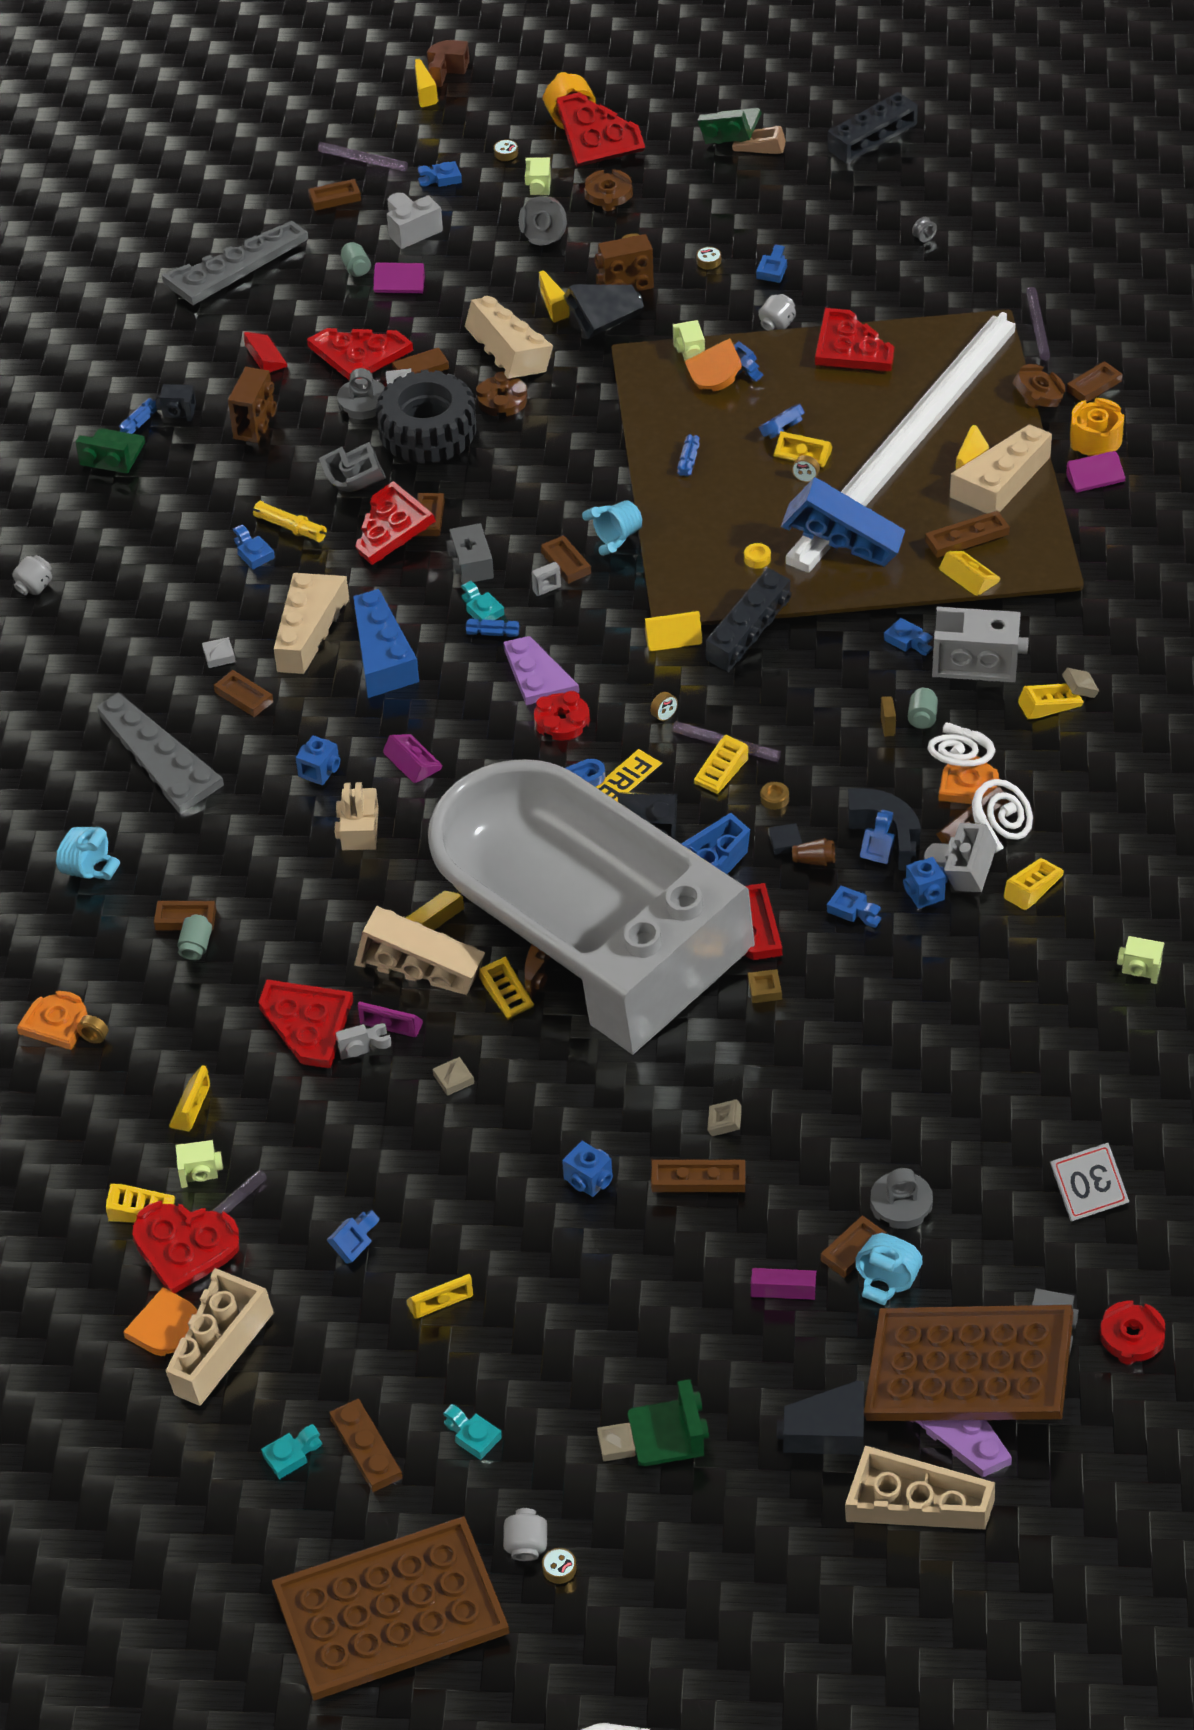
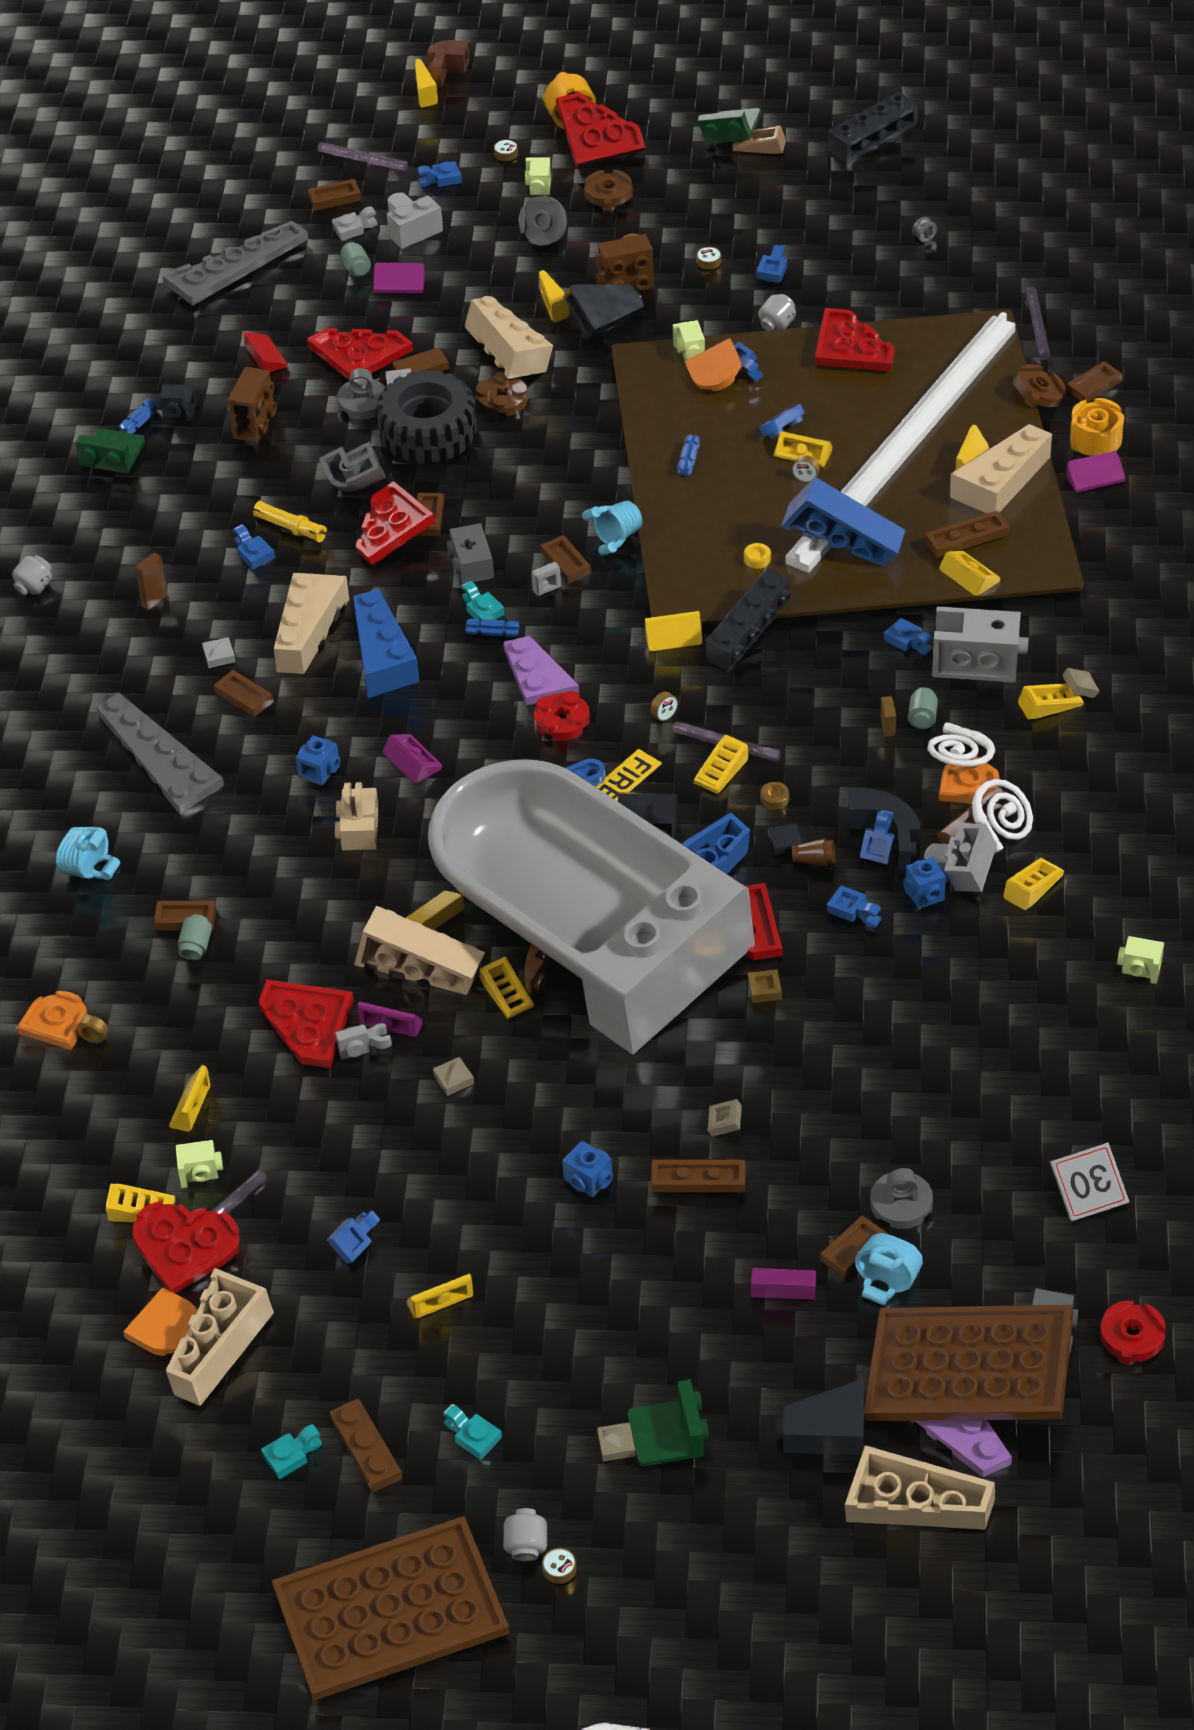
(151, 581): none -> reddish brown tile
(353, 225): none -> light grey plate

